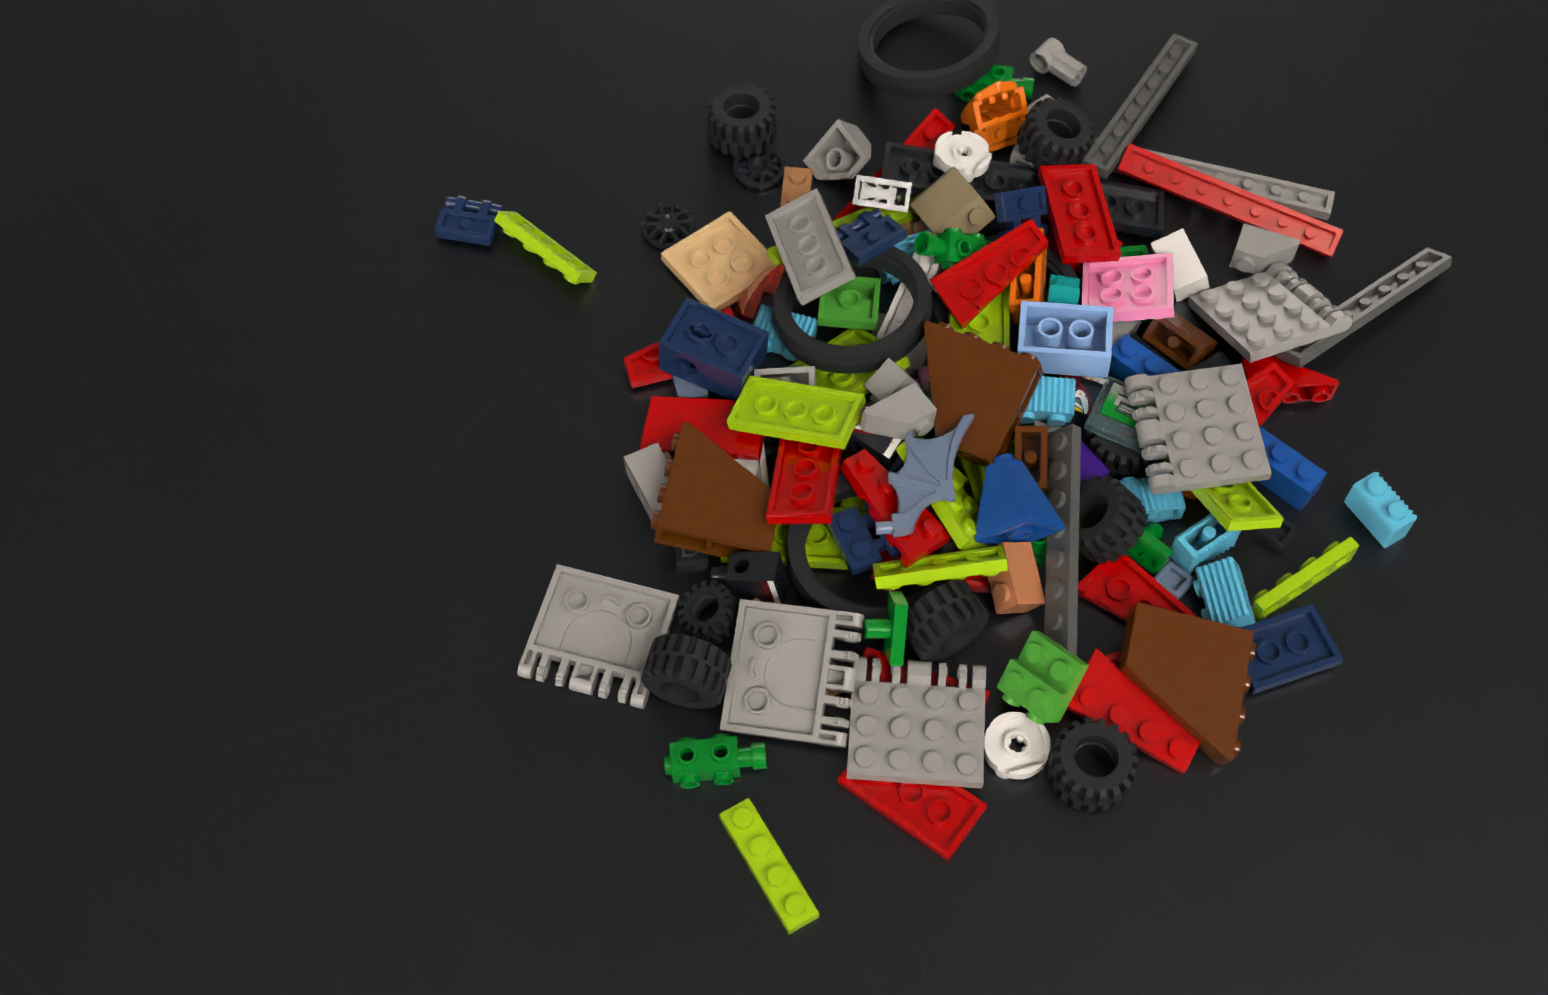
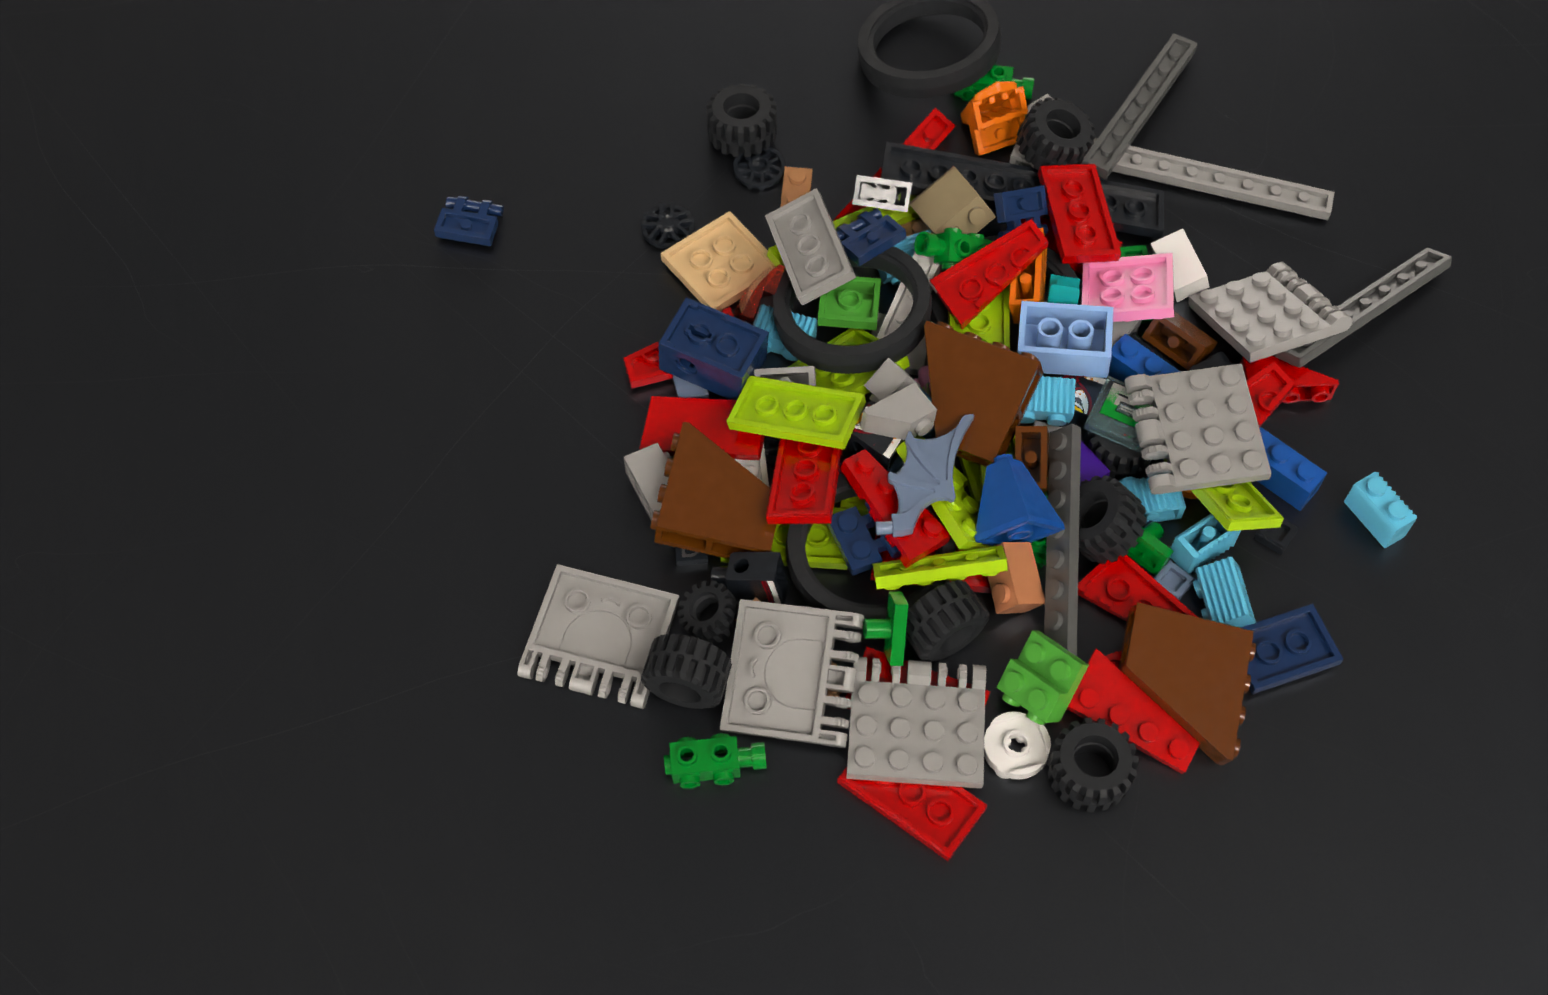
(538, 242): lime plate -> none
(769, 866): lime plate -> none
(839, 153): light grey slope -> none
(949, 151): white plate -> none
(1052, 58): light grey piece -> none
(1229, 200): plate -> none
(1261, 248): light grey slope -> none
(1310, 573): lime plate -> none

